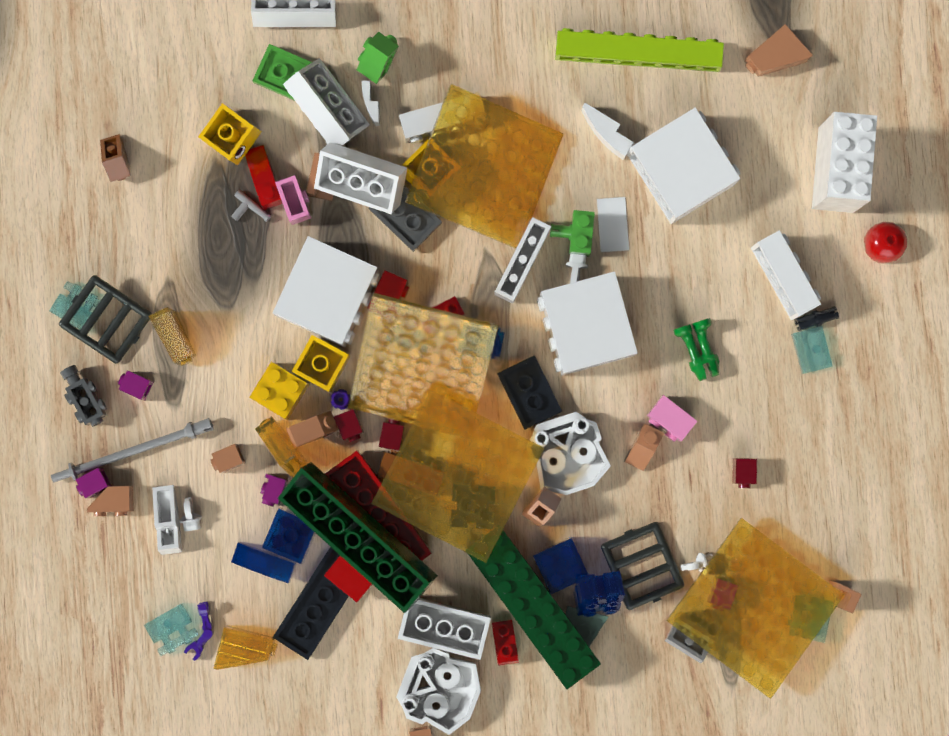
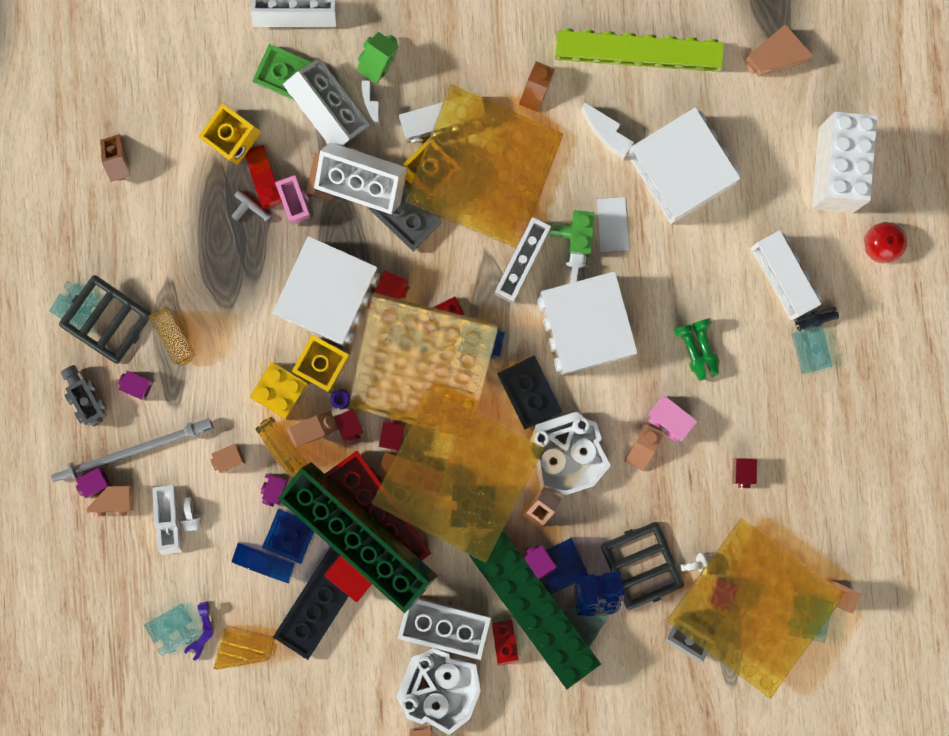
(537, 86): none -> dark orange slope
(540, 561): none -> magenta brick

